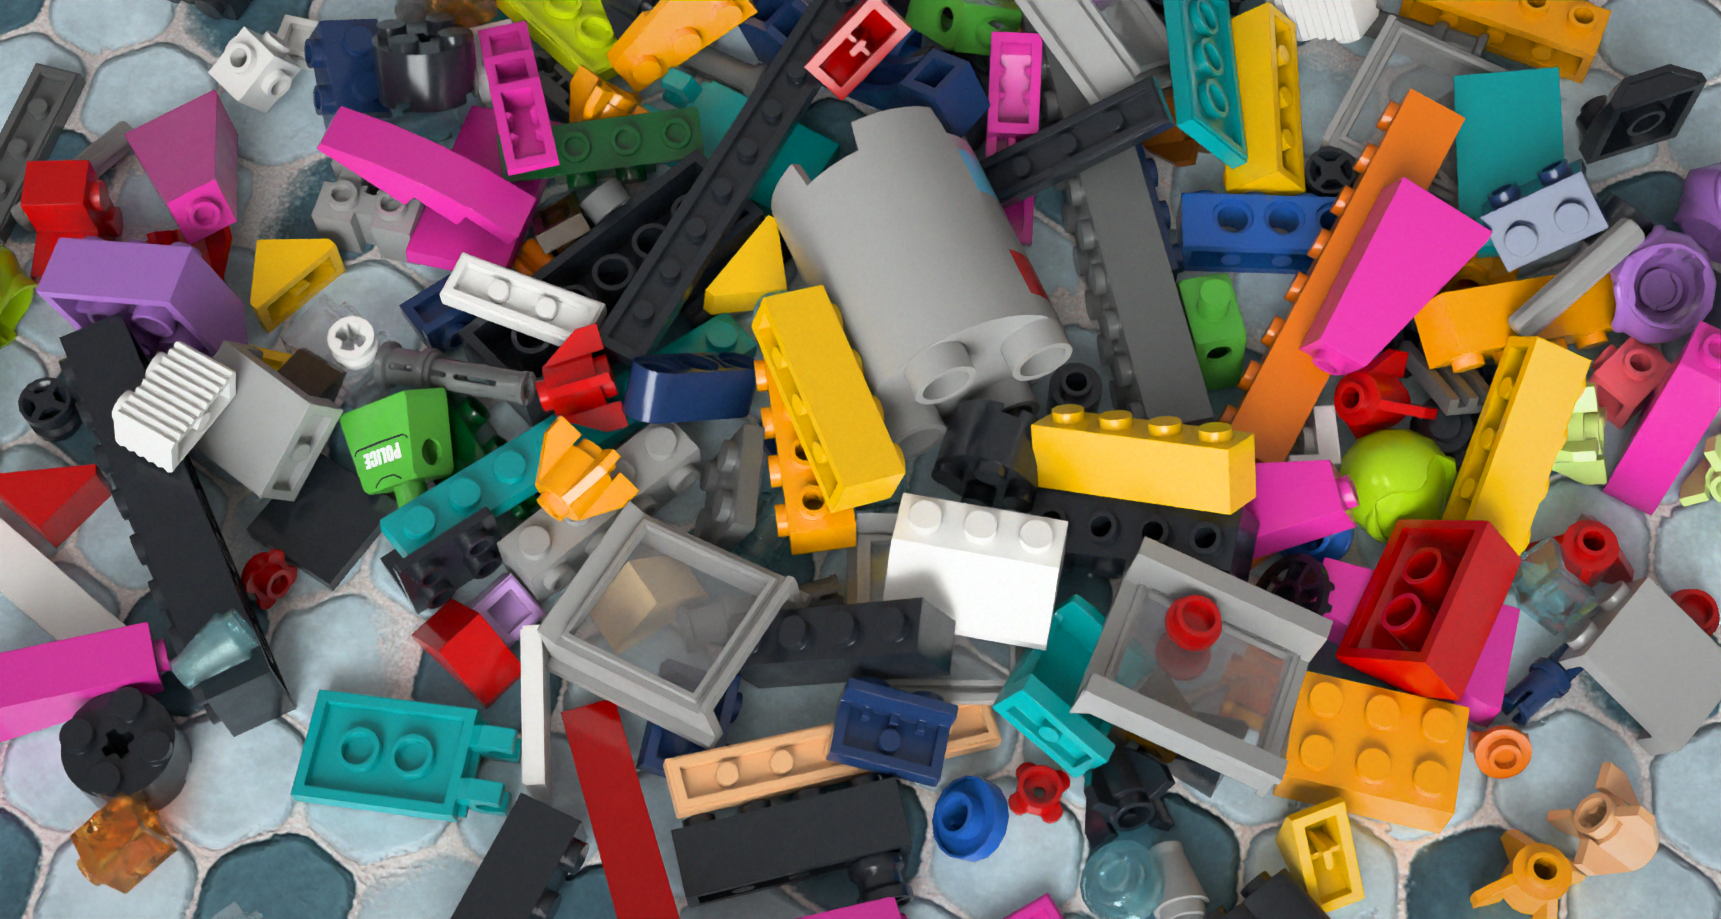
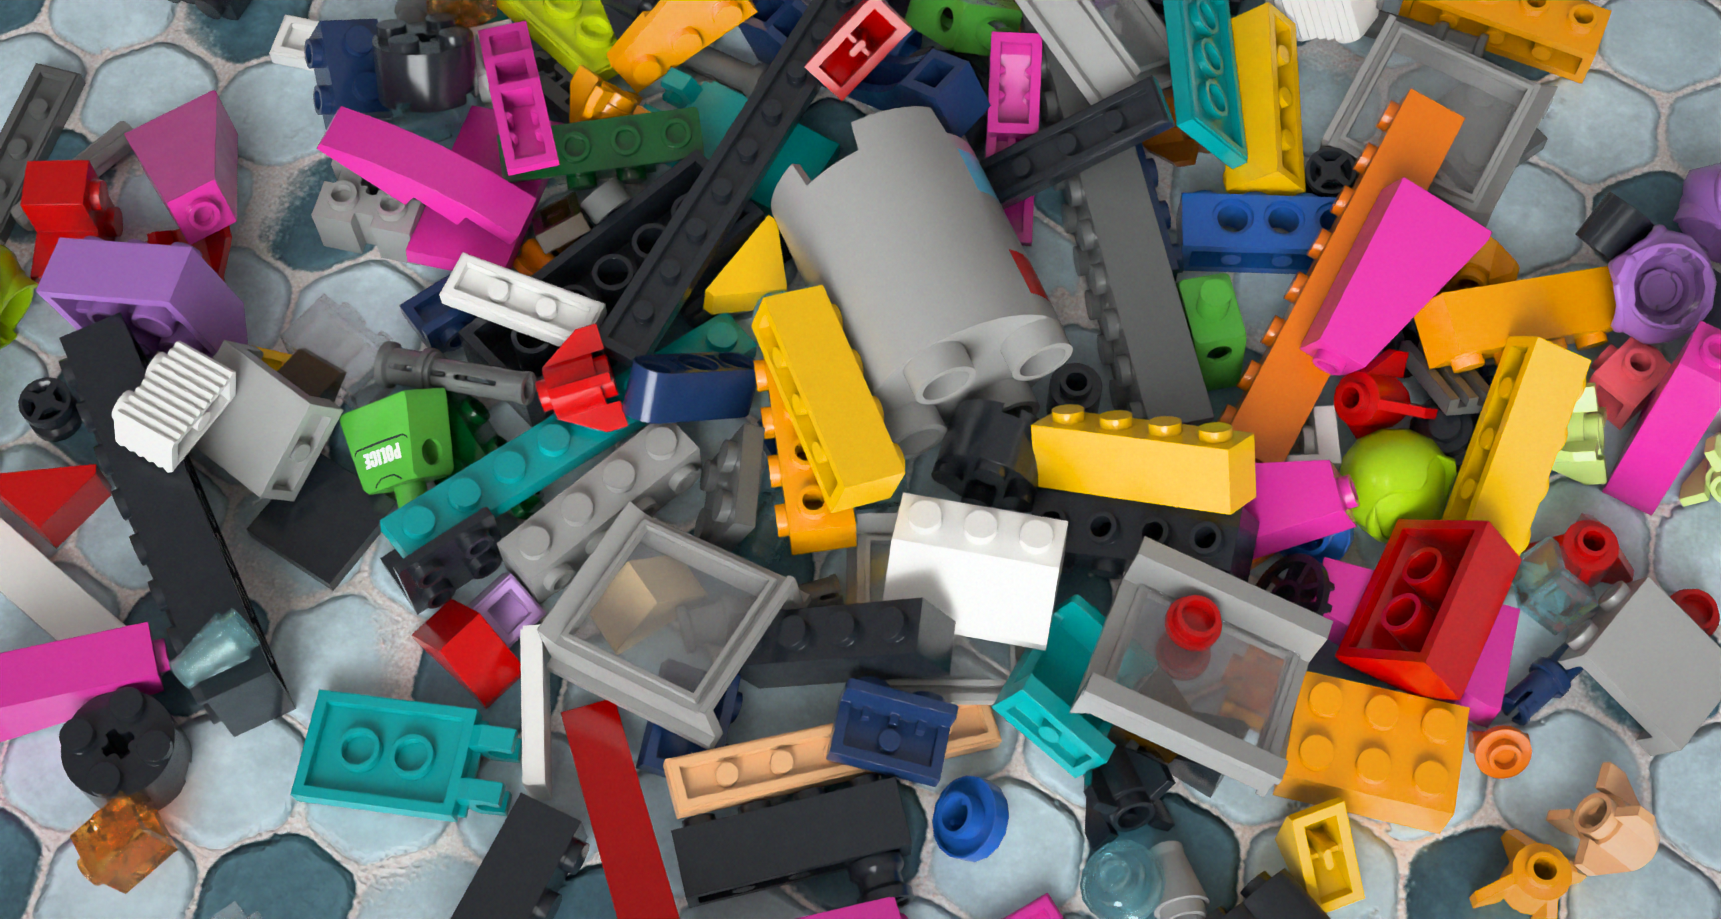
(255, 69): white brick -> none
(268, 577): red plate -> none
(290, 275): yellow slope -> none
(349, 327): white bush -> none
(577, 478): light orange brick -> none
(1039, 776): red plate -> none
(1506, 133): teal tile -> none
(1543, 213): bracket -> none
(1577, 278): light grey axle -> none
(1638, 112): black slope -> none

